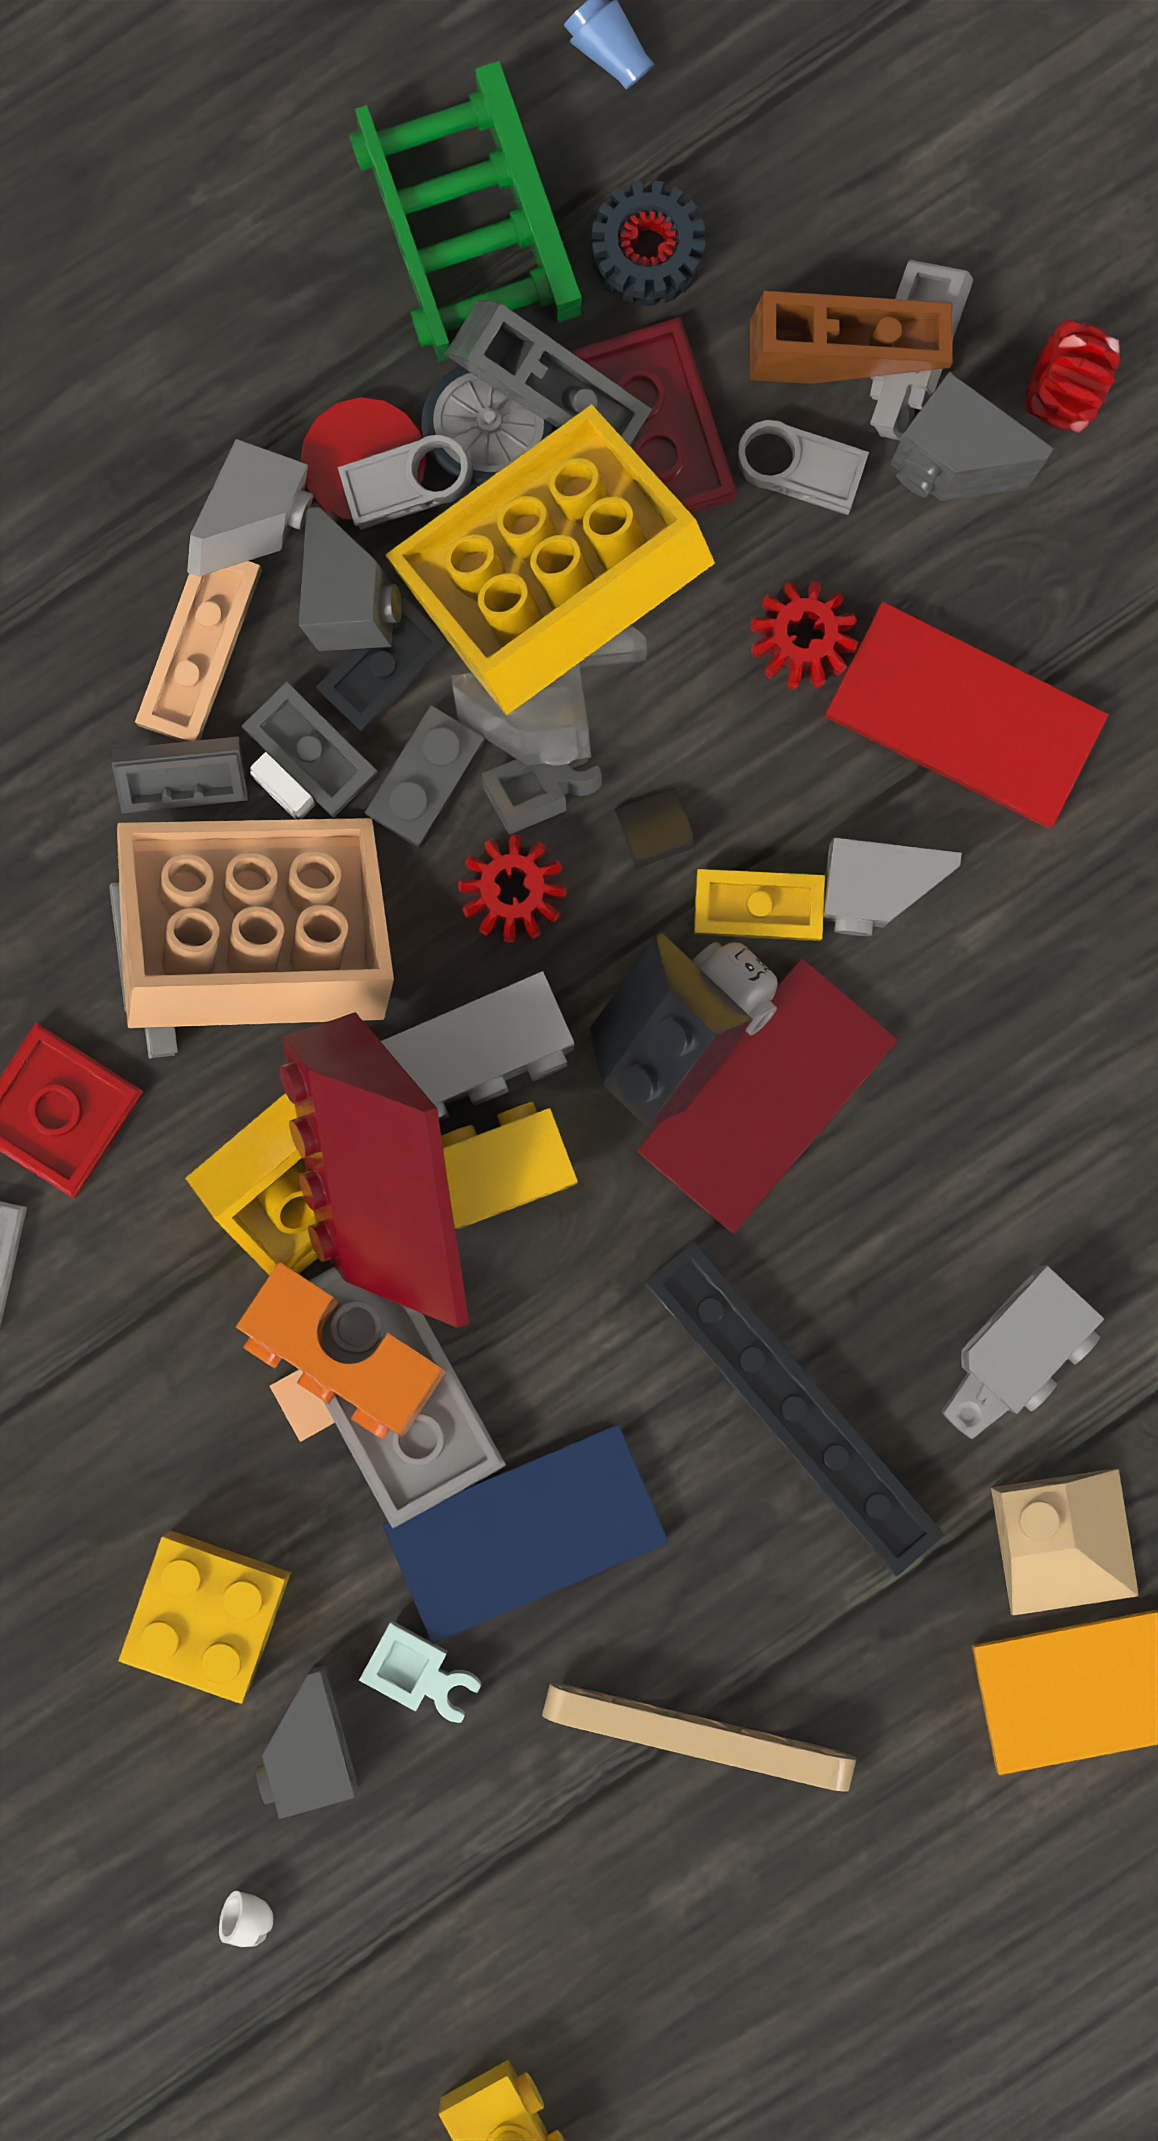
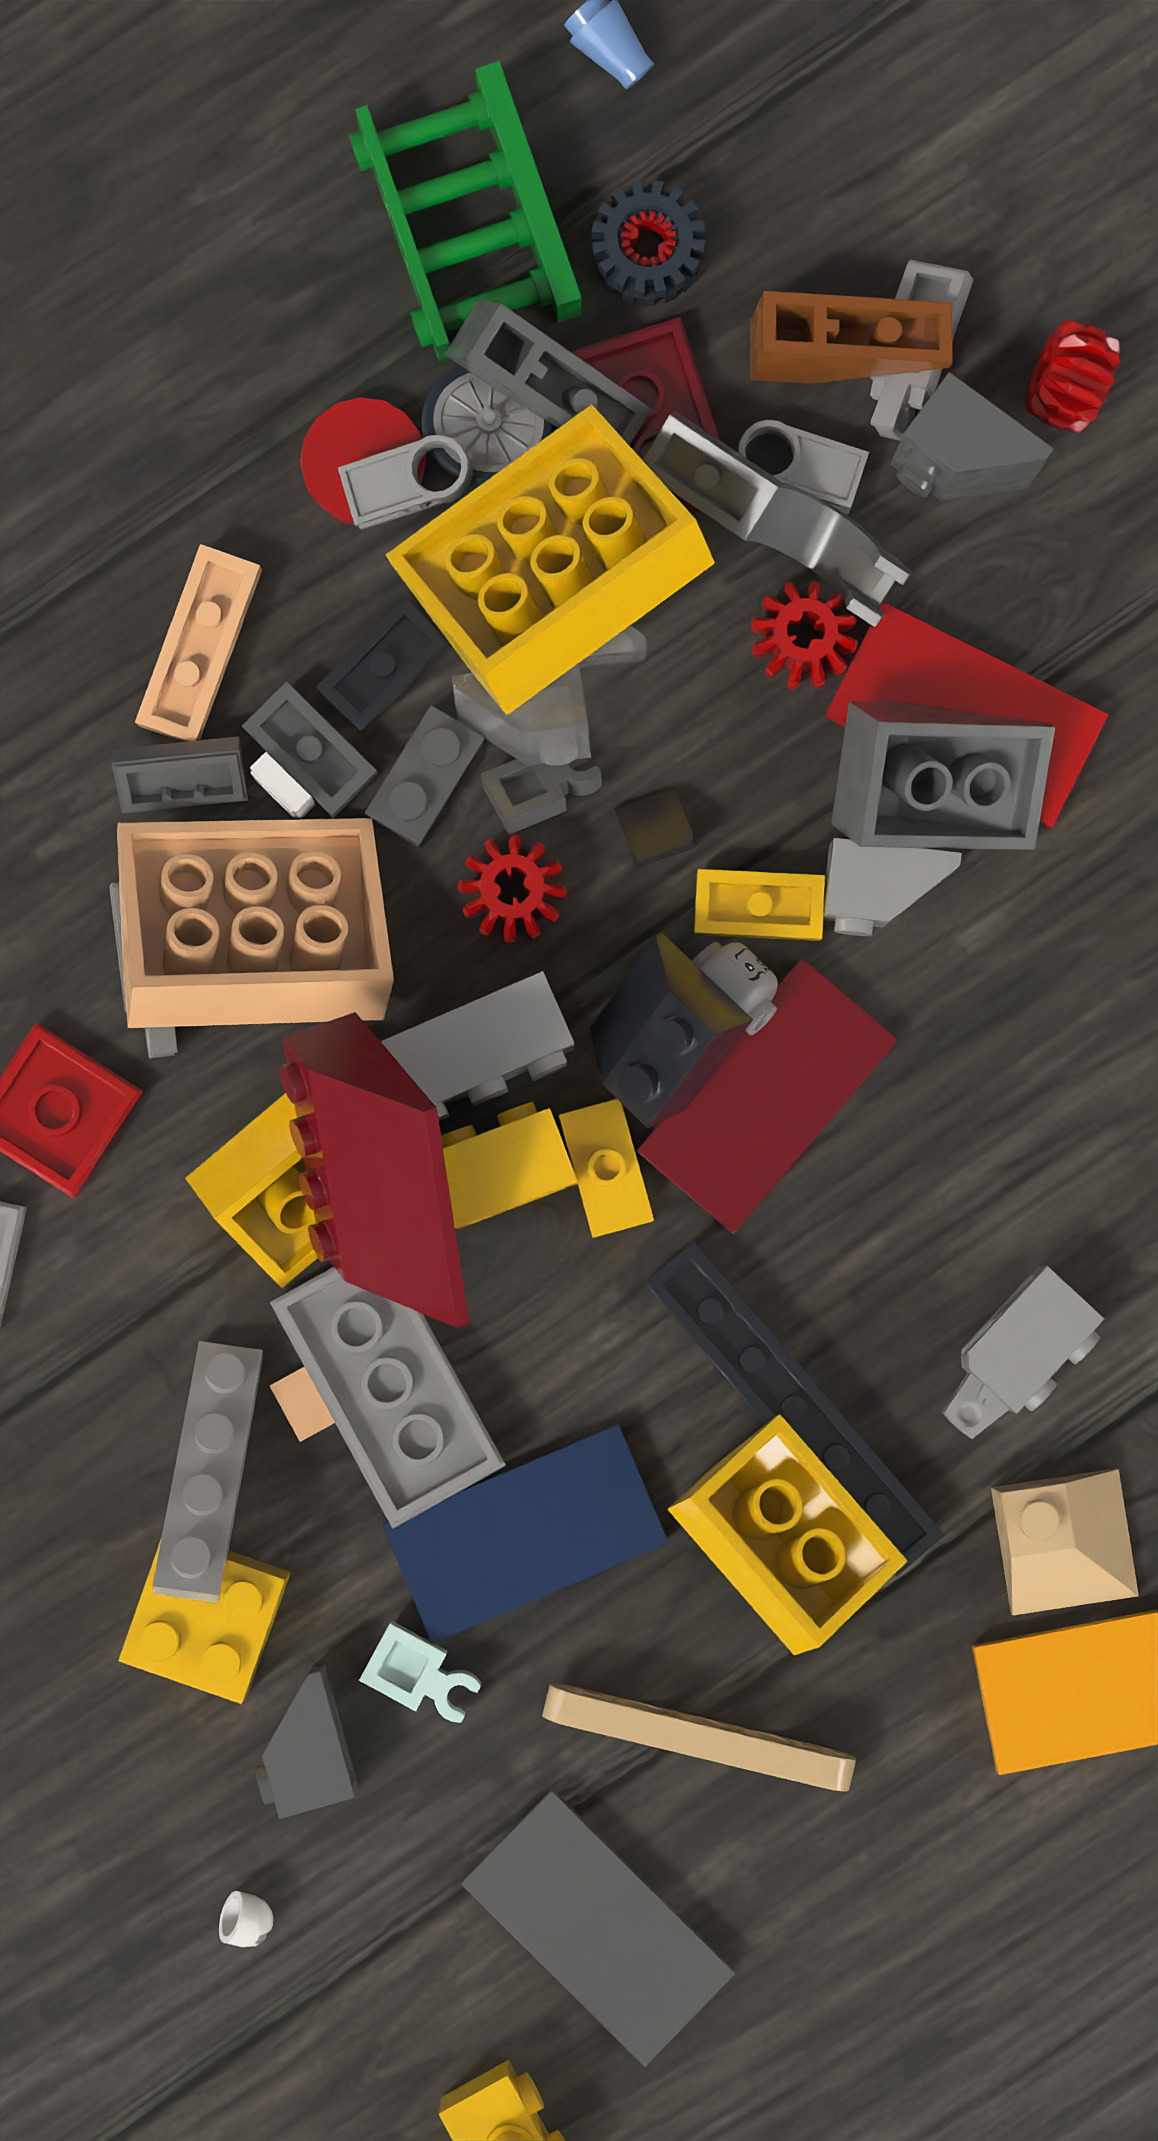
(208, 1472): none -> light grey plate
(249, 509): light grey slope -> none
(289, 1324): orange arch -> none
(344, 590): dark grey slope -> none
(598, 1927): none -> dark grey tile
(606, 1168): none -> yellow plate
(775, 514): none -> dark grey piece
(788, 1536): none -> yellow slope
(940, 778): none -> dark grey slope

